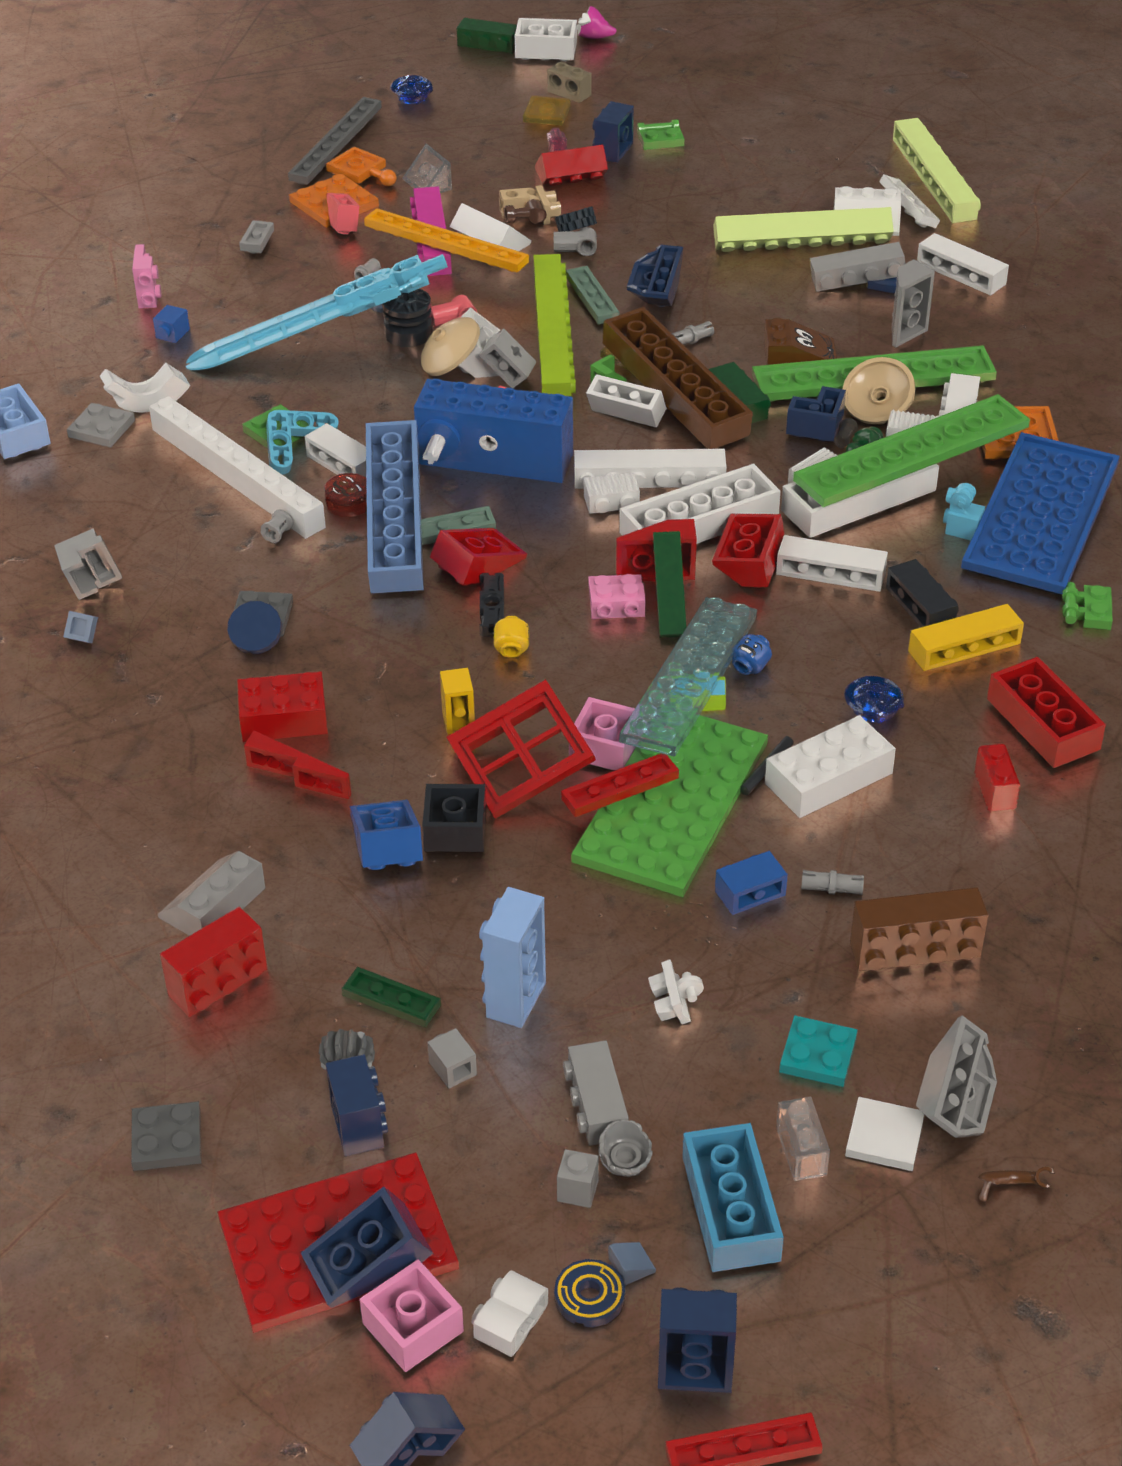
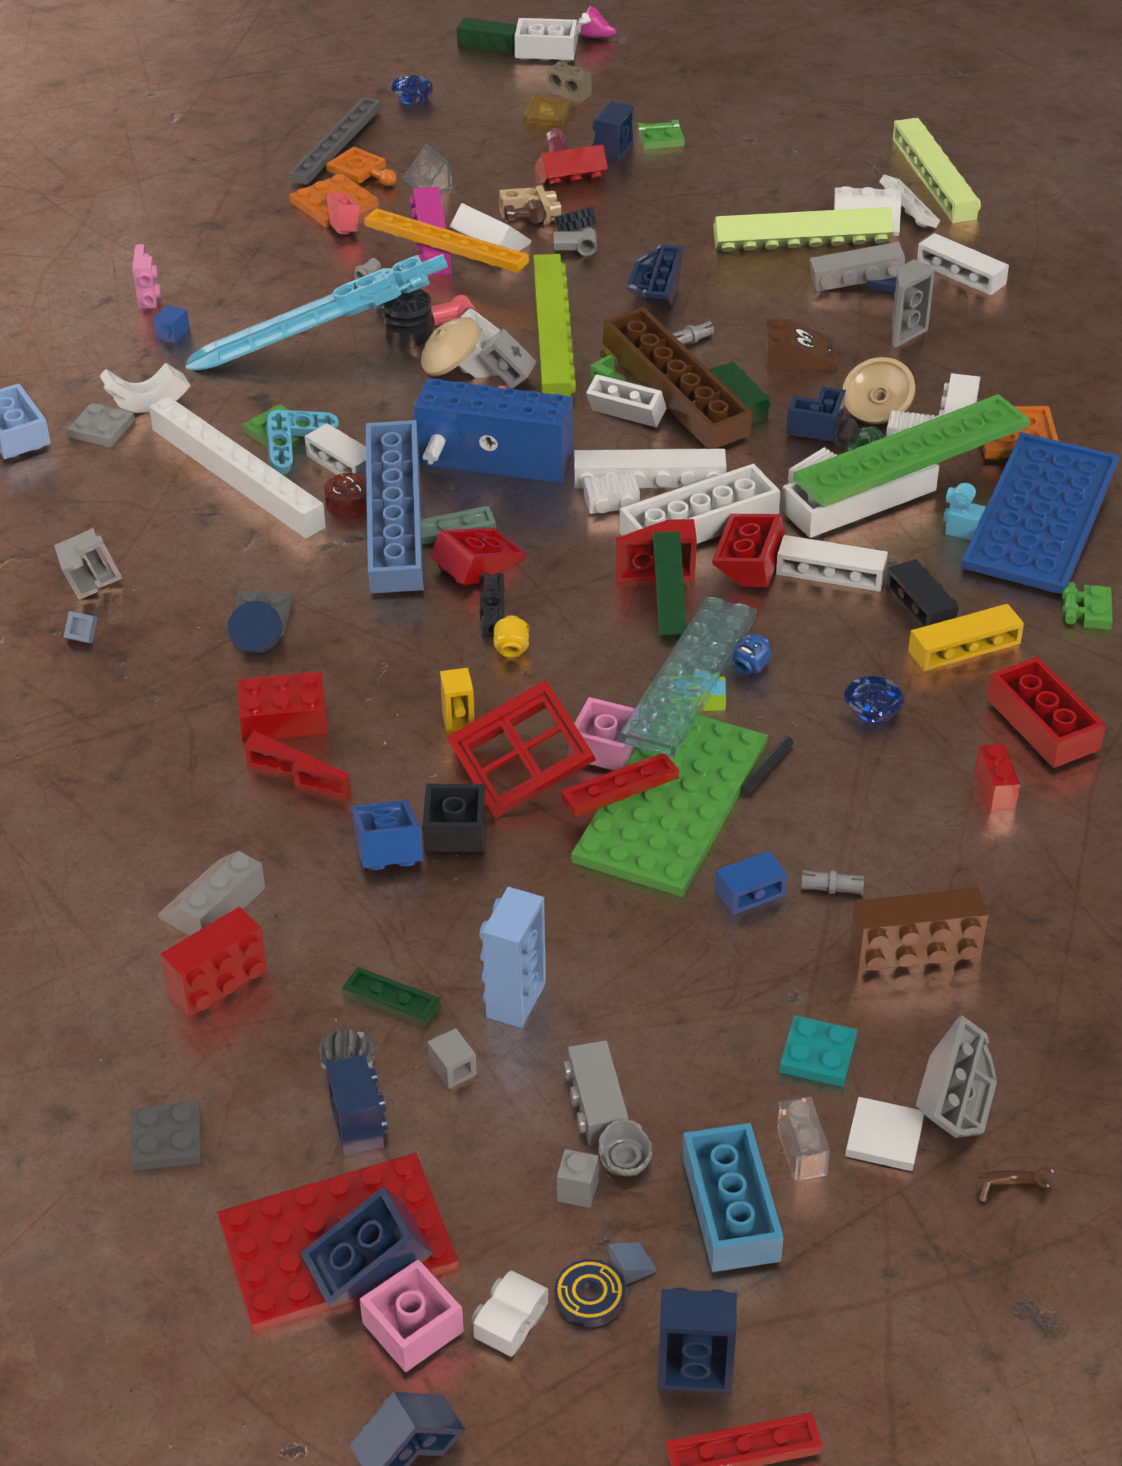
(256, 236): light grey plate -> none
(276, 526): light grey bush -> none
(592, 294): sand green plate -> none
(616, 596): bright pink plate -> none
(678, 989): white hips -> none
(829, 766): white brick -> none
(927, 368): bright green plate -> none

